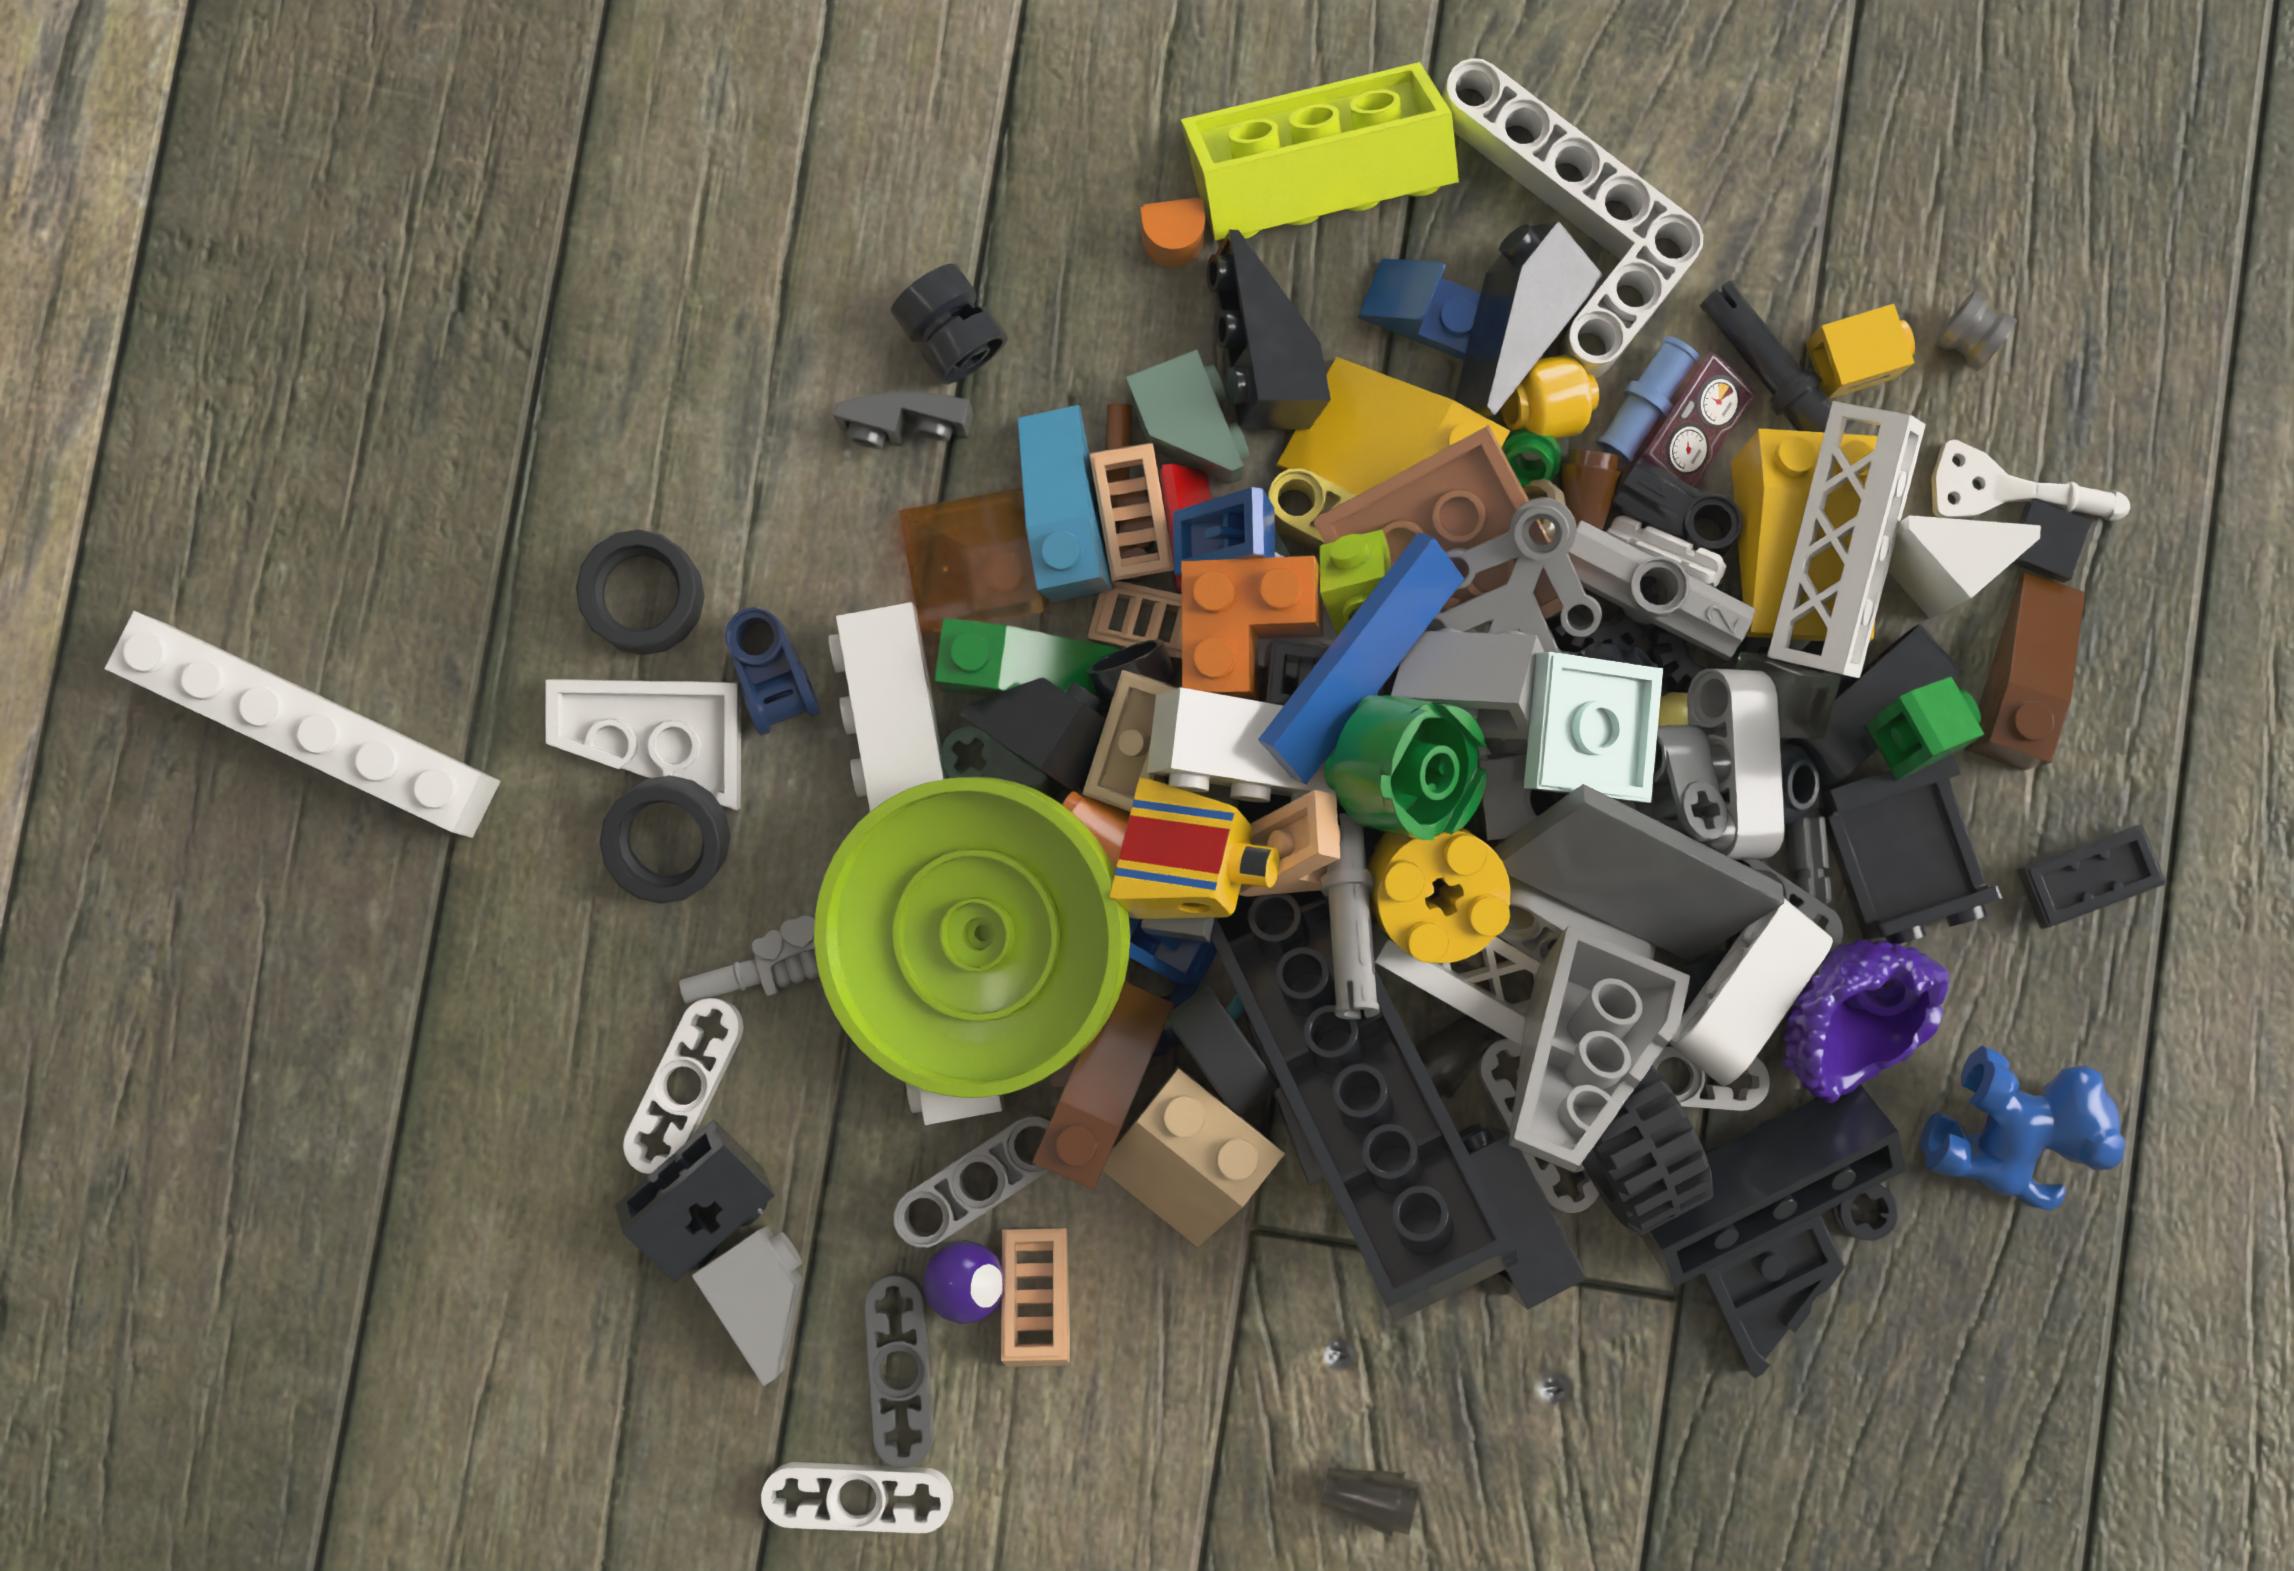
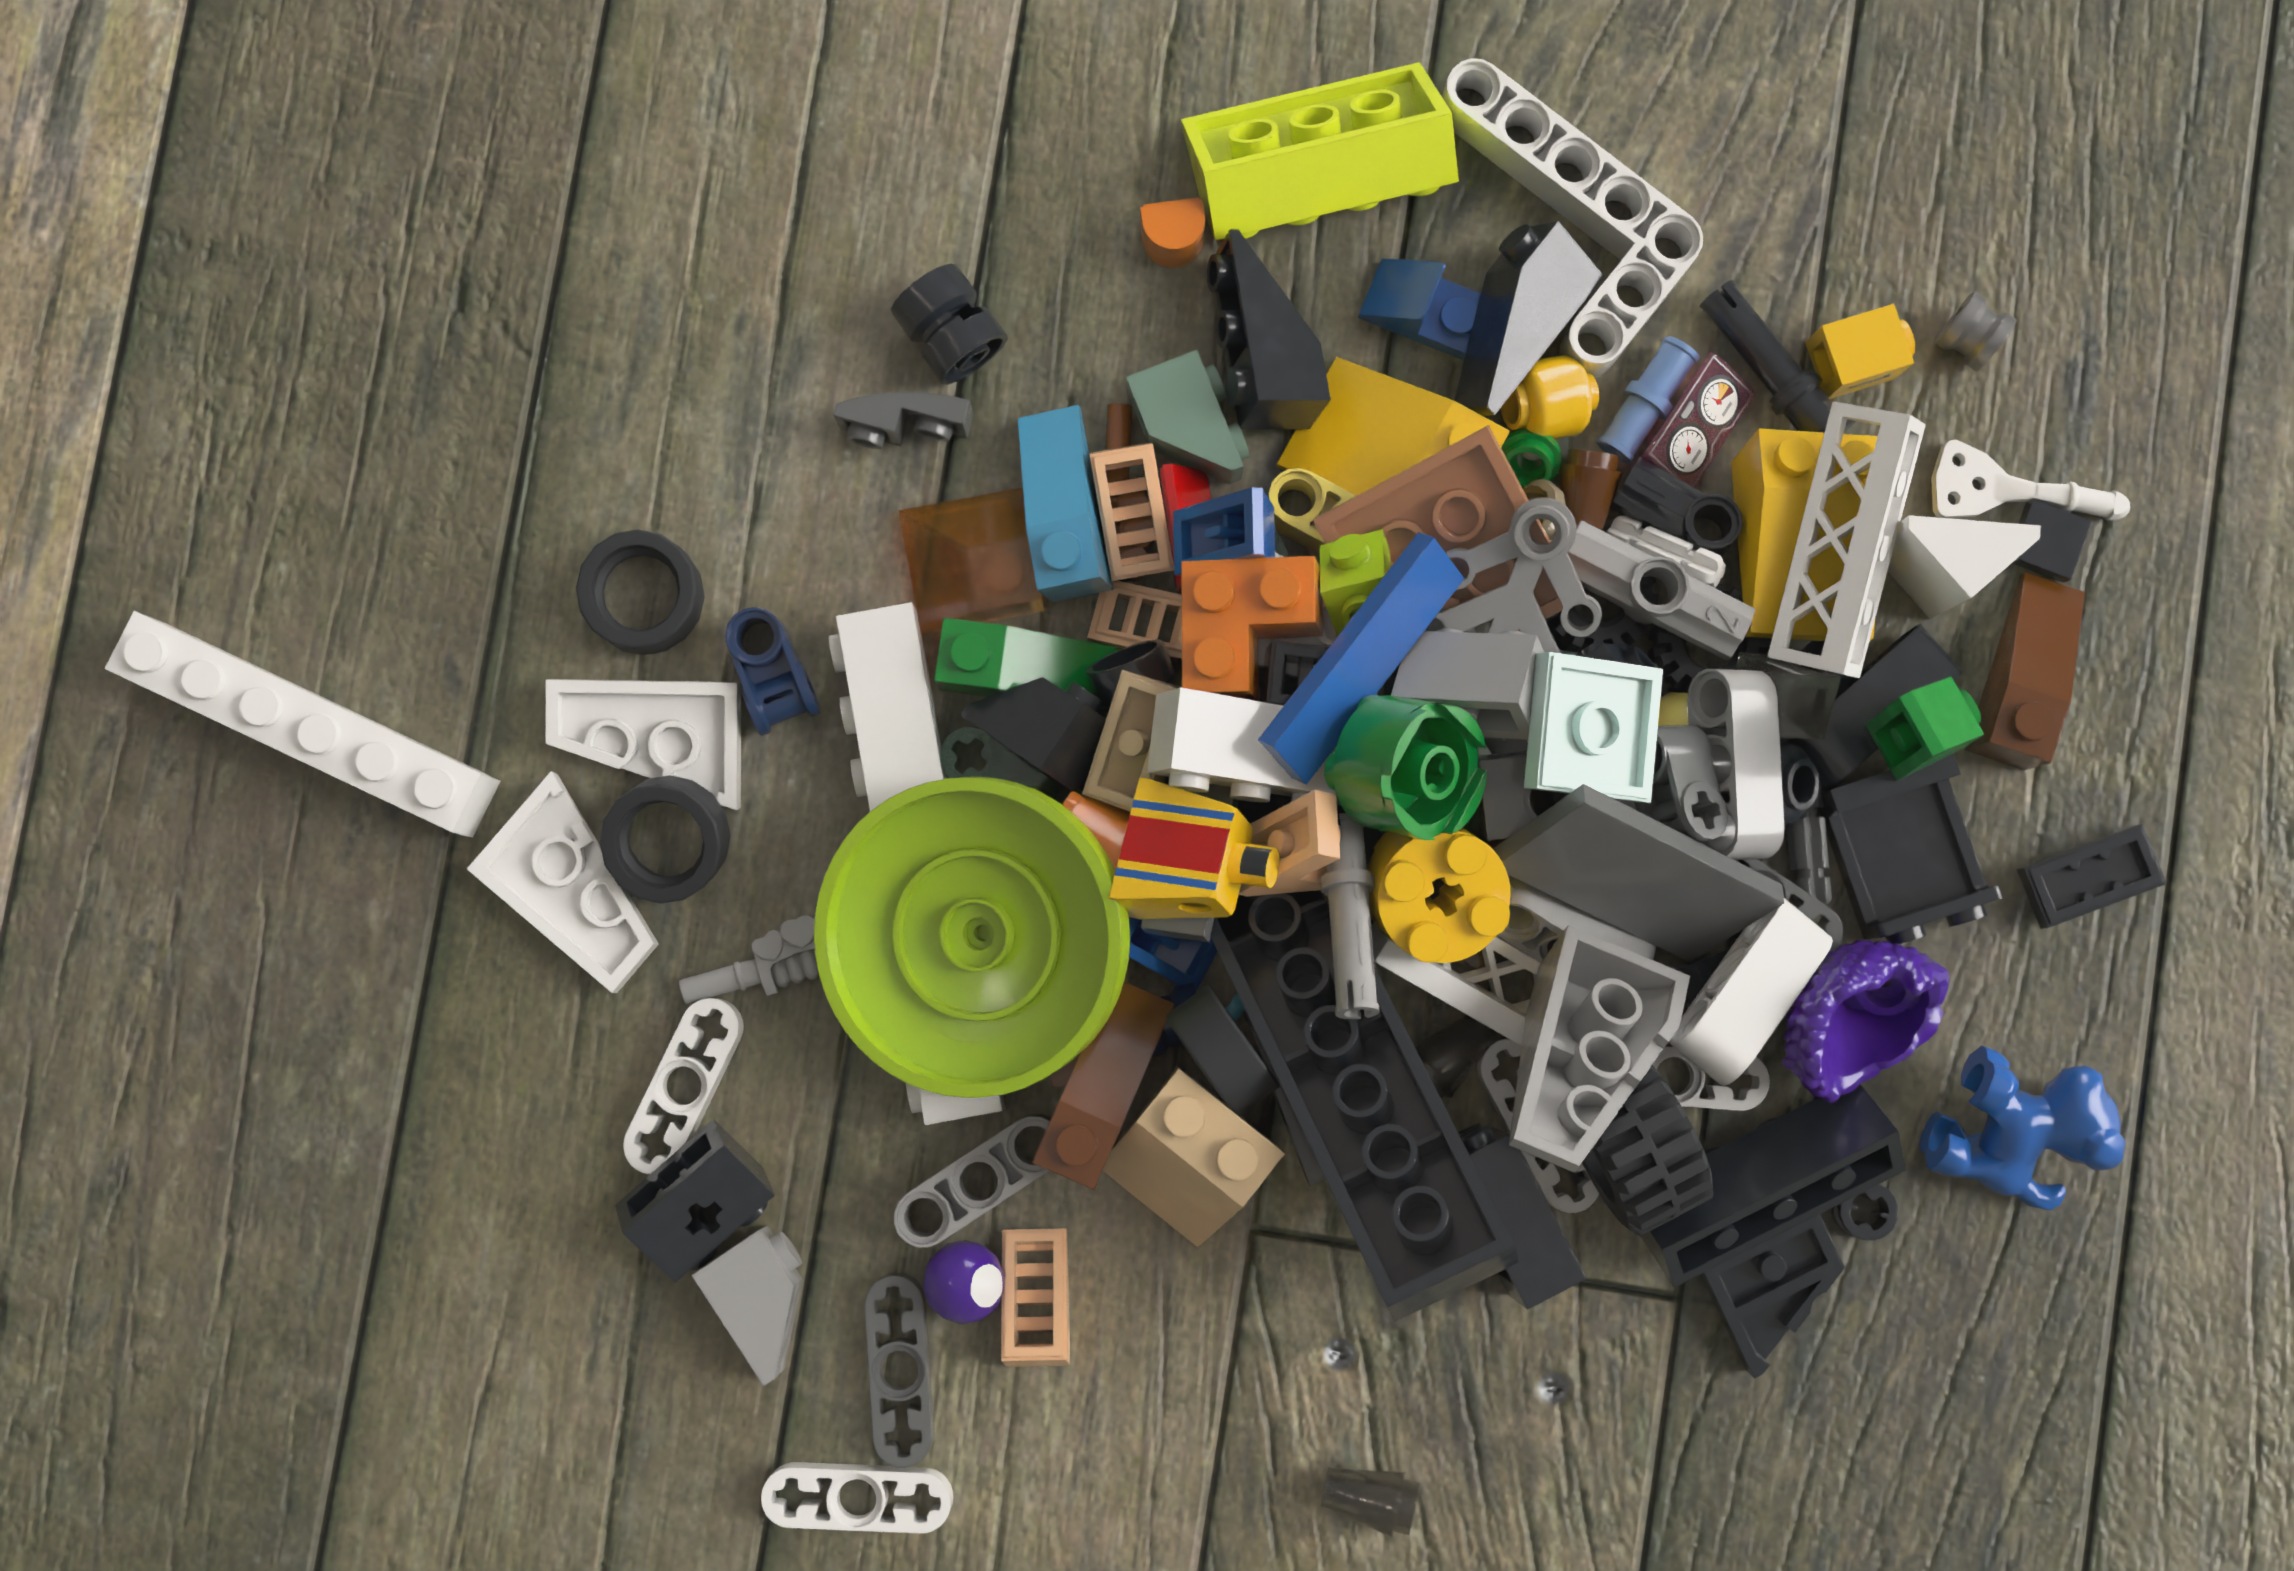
(557, 880): none -> white wing

